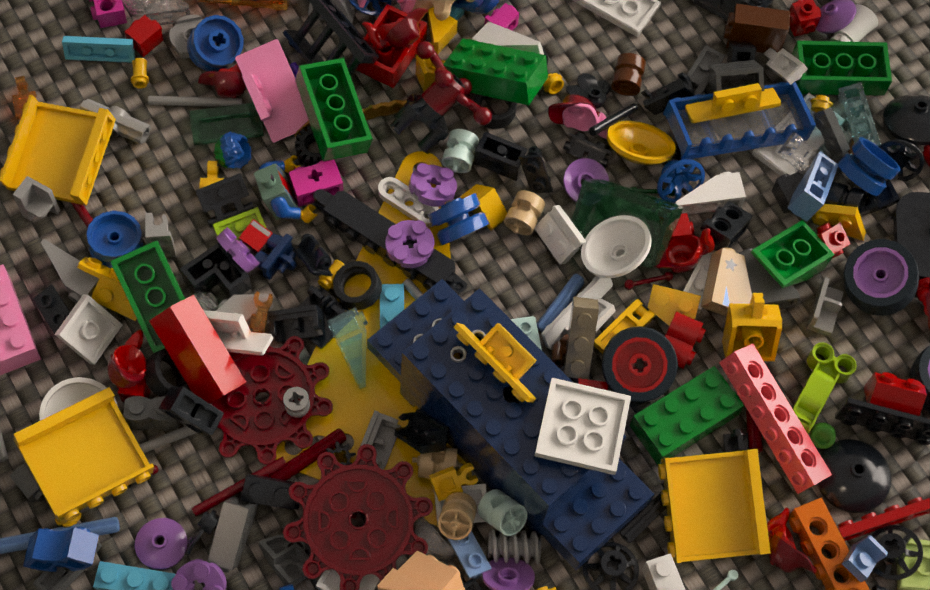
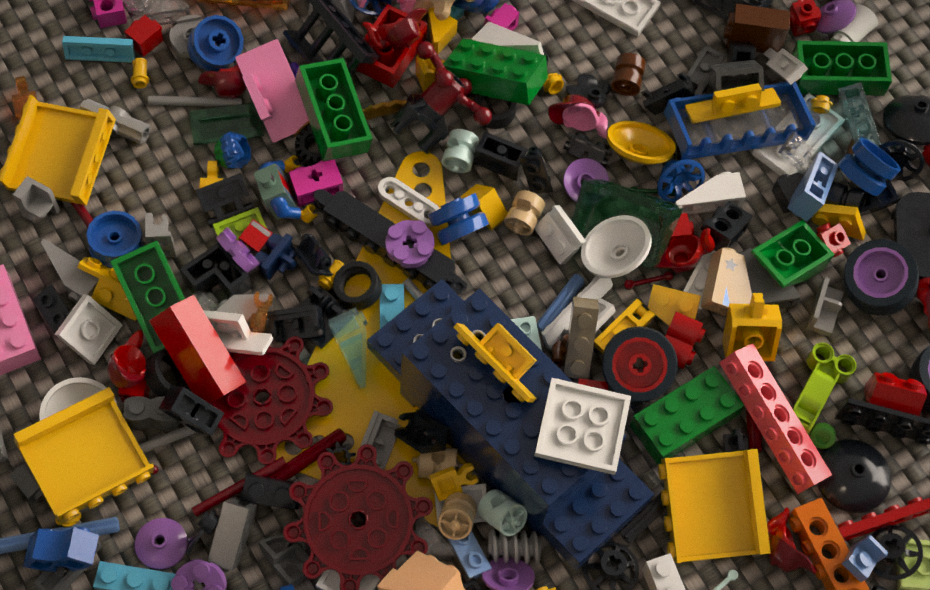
(296, 408): light grey wheel -> none
(441, 177): medium lavender plate -> none
(613, 119): black bar -> none
(832, 133): dark grey hinge -> none

